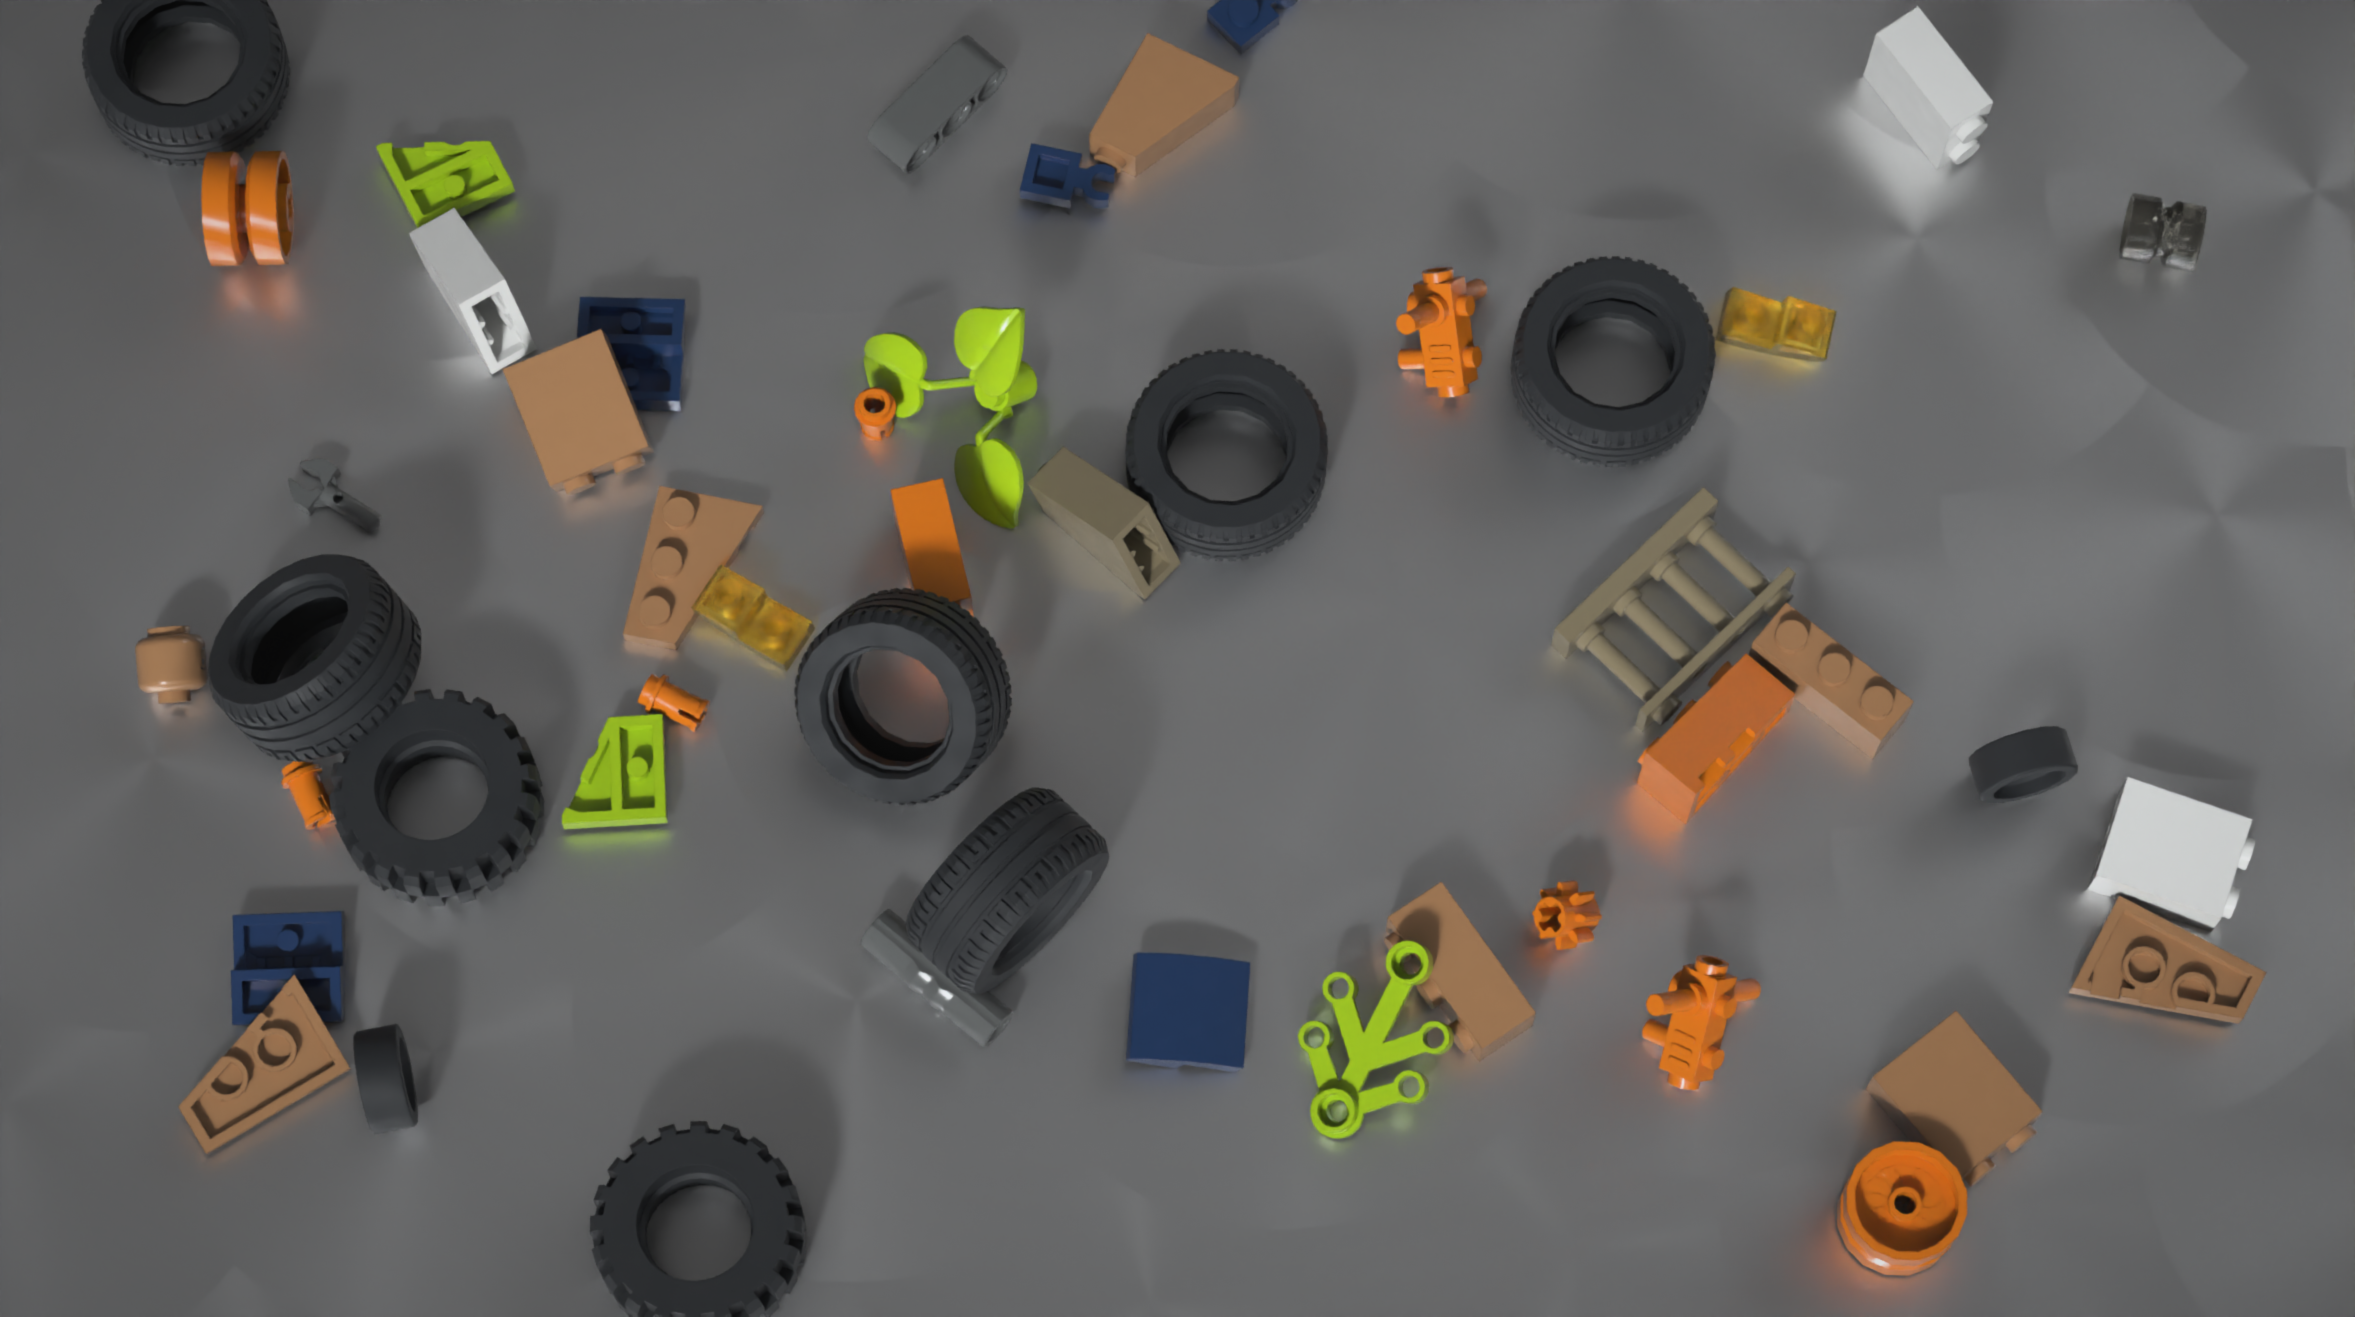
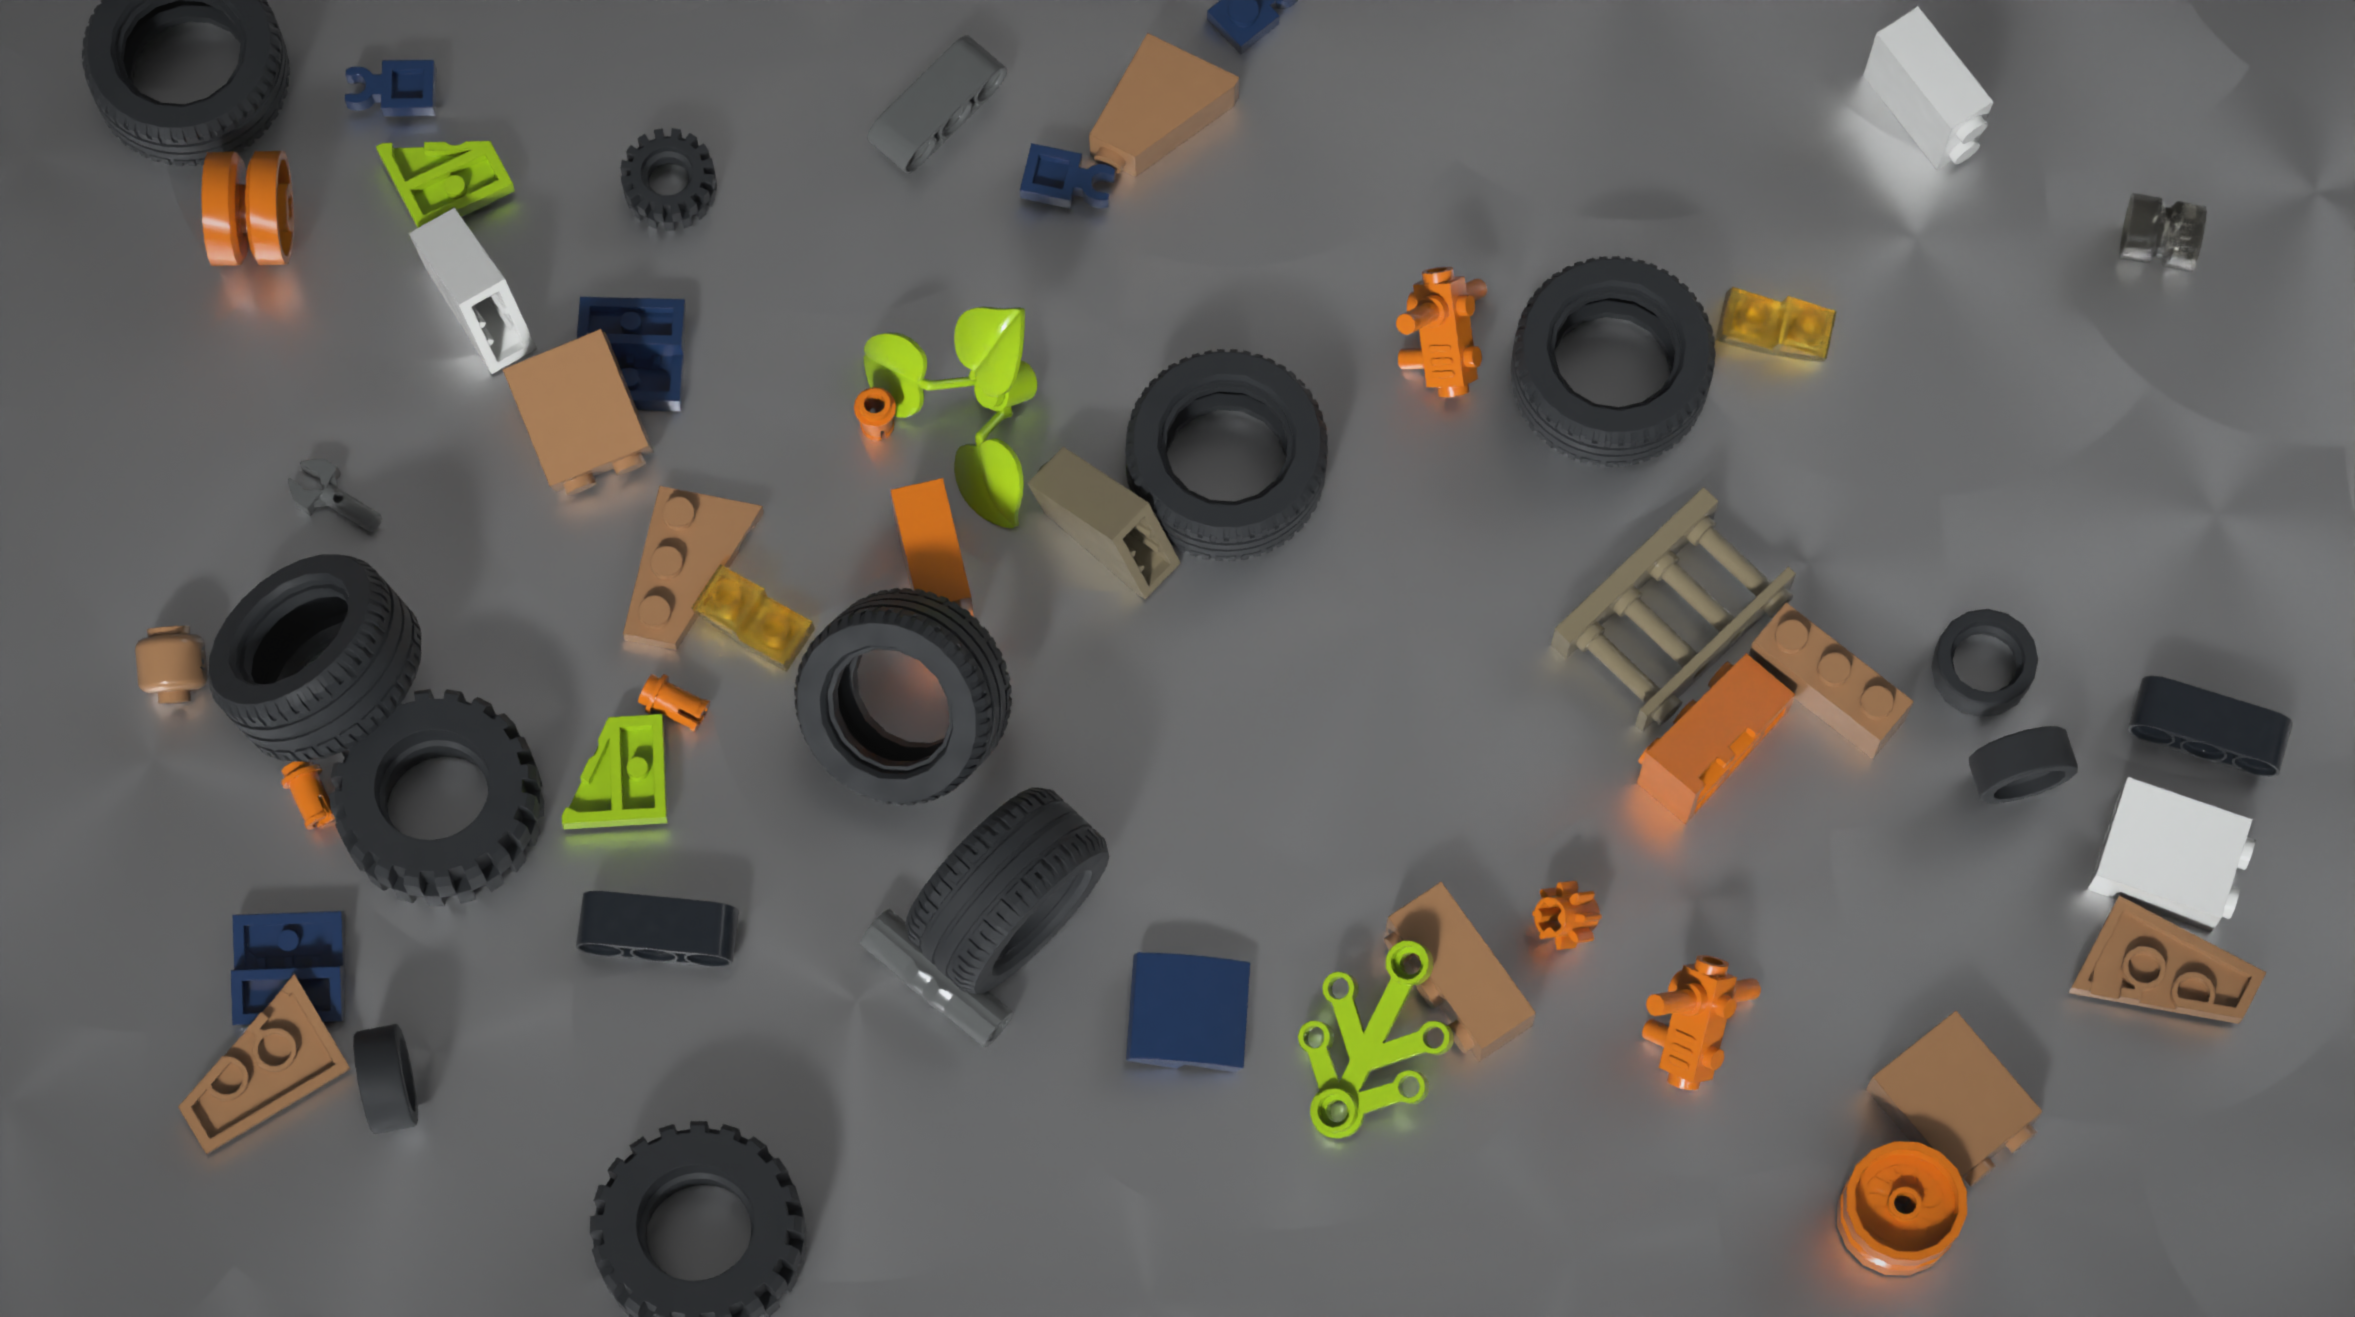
(402, 88): none -> dark blue plate
(657, 928): none -> black beam
(662, 151): none -> black tyre
(1992, 624): none -> black tyre
(2210, 726): none -> black beam

